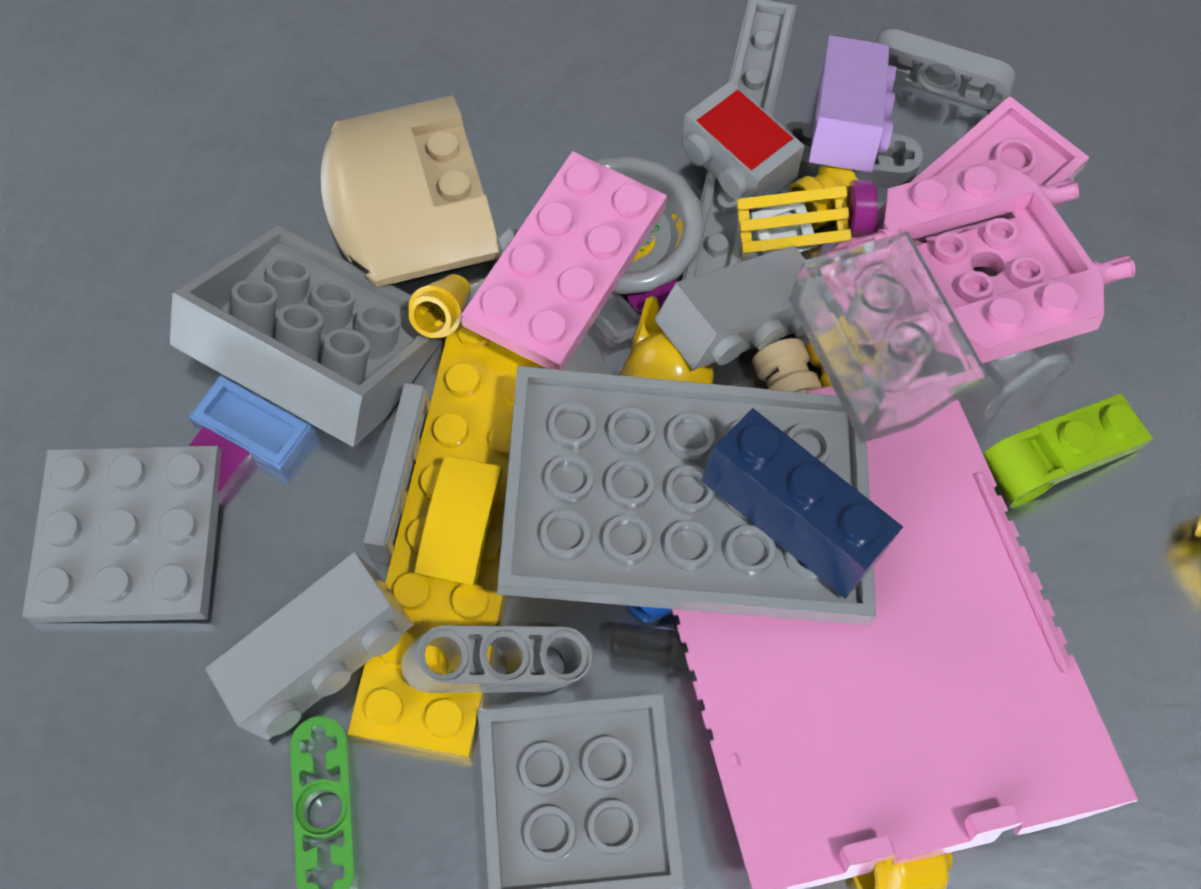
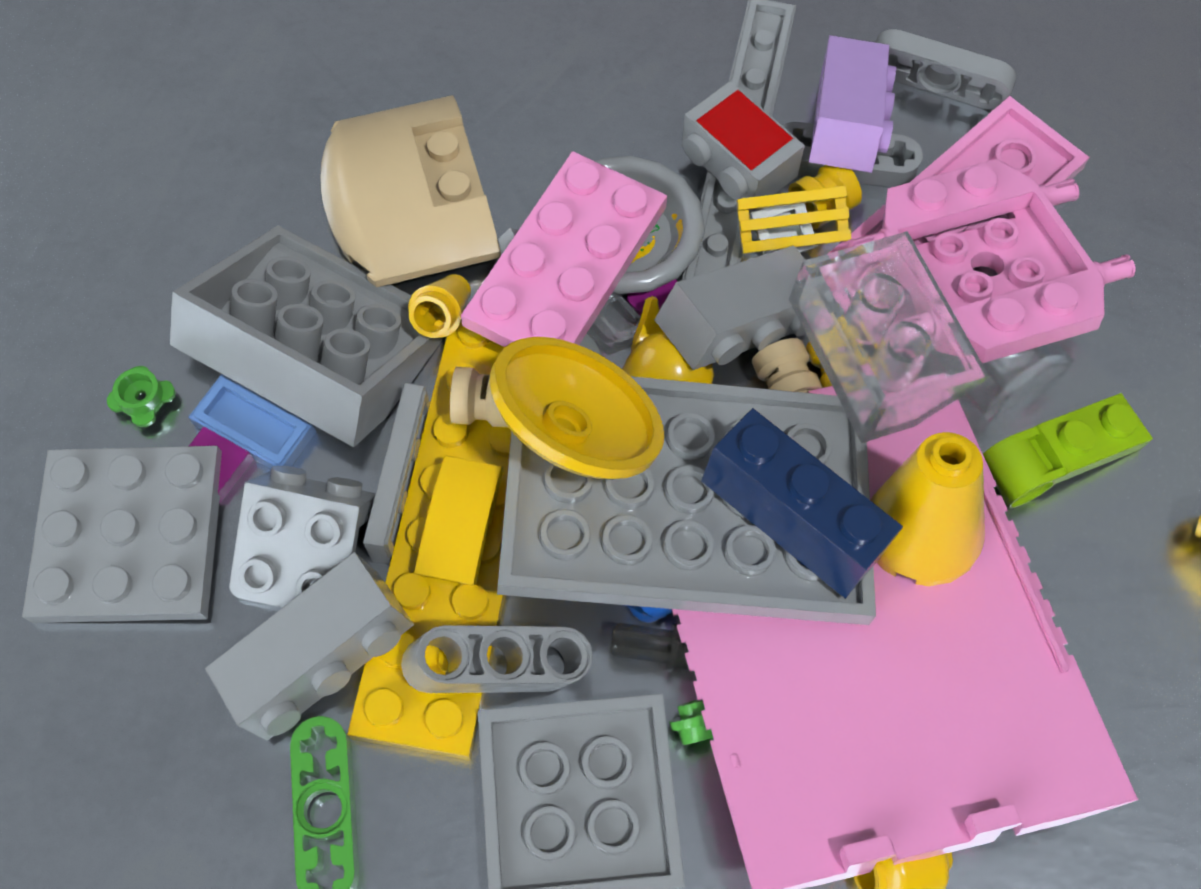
(130, 386): none -> bright green plate
(294, 533): none -> bracket
(472, 398): none -> tan wheel
(576, 408): none -> yellow dish
(690, 723): none -> bright green plate
(862, 207): magenta tile -> none
(941, 510): none -> yellow cone

